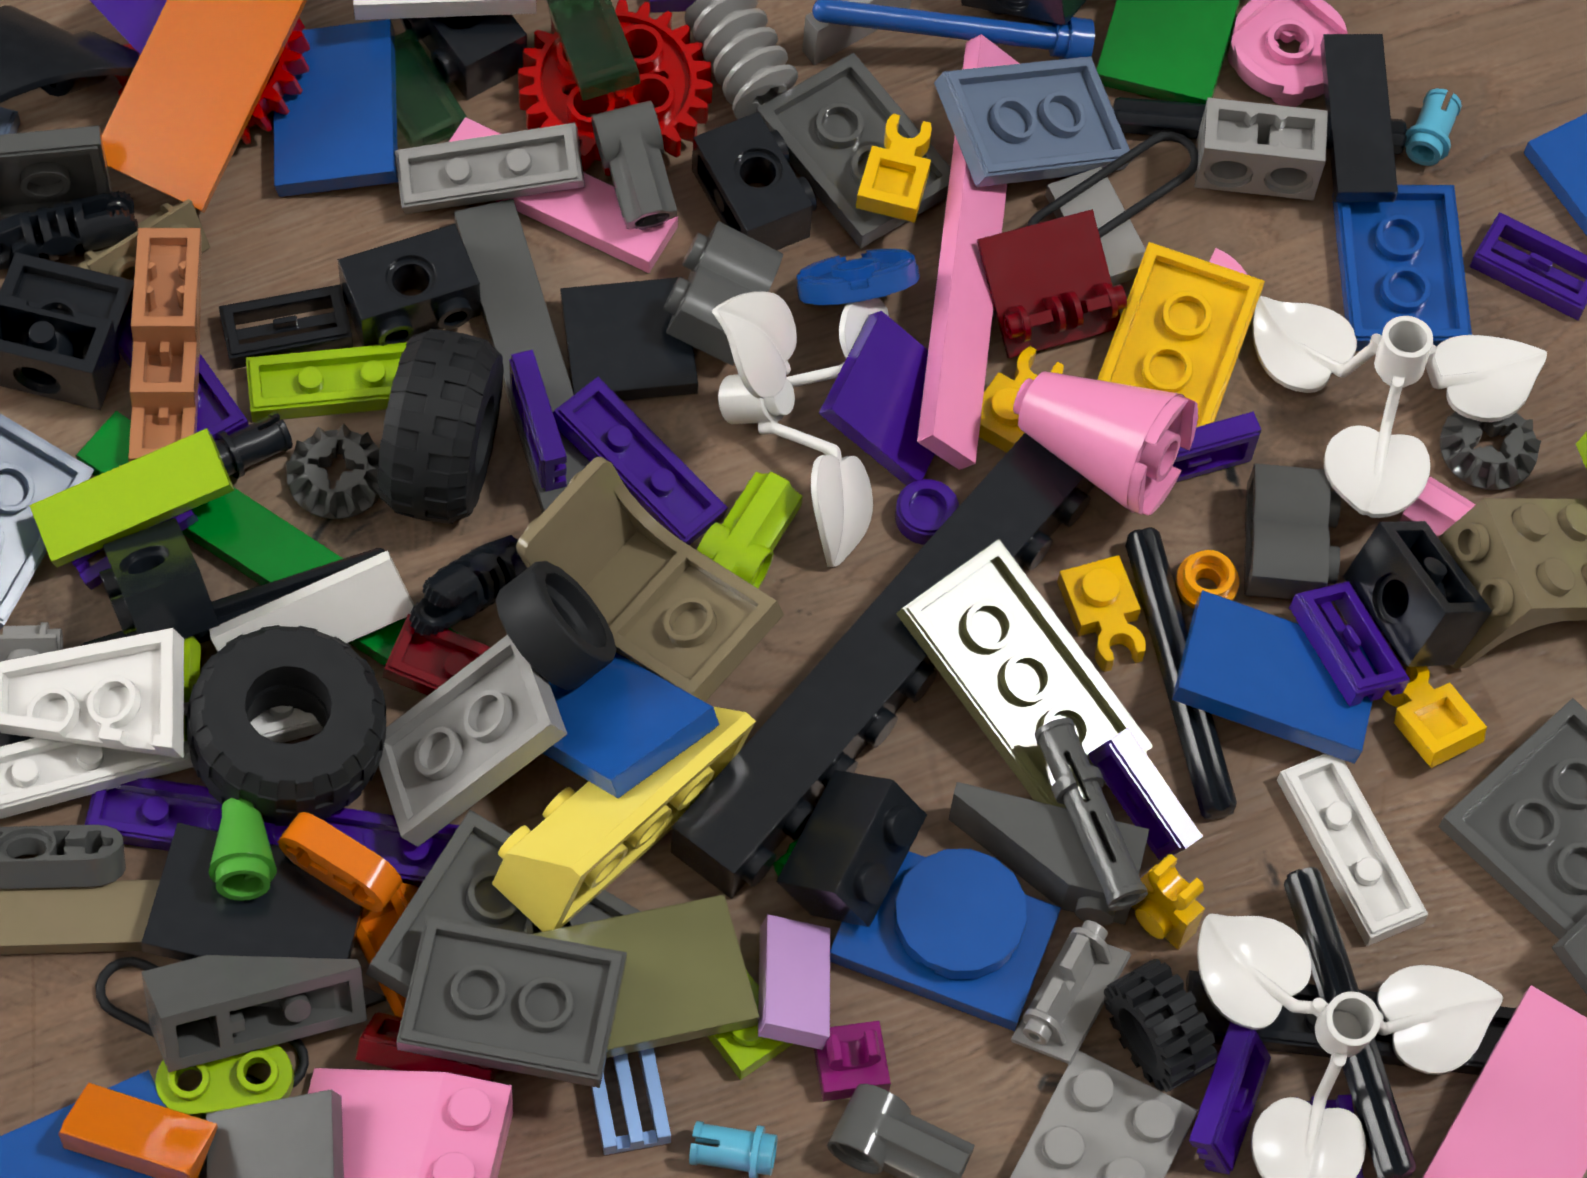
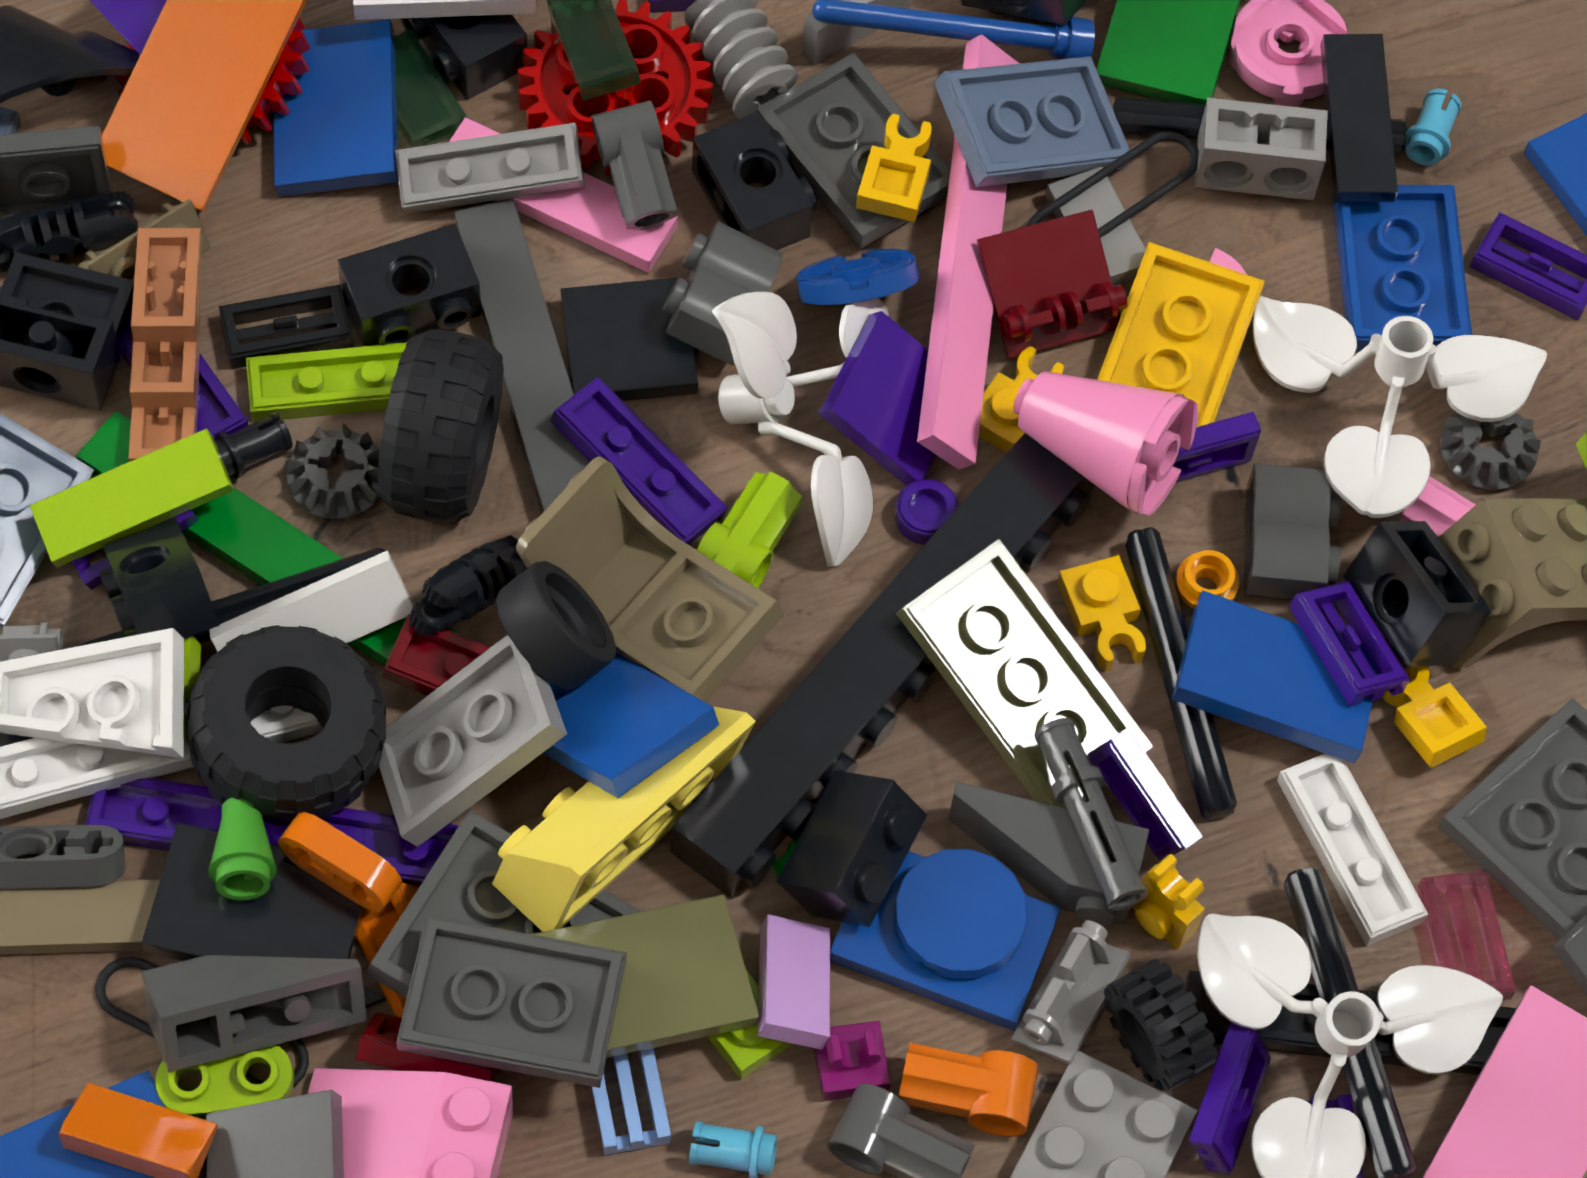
(538, 420): dark purple tile -> none
(987, 1090): none -> orange piece
(1488, 922): none -> clear pink tile

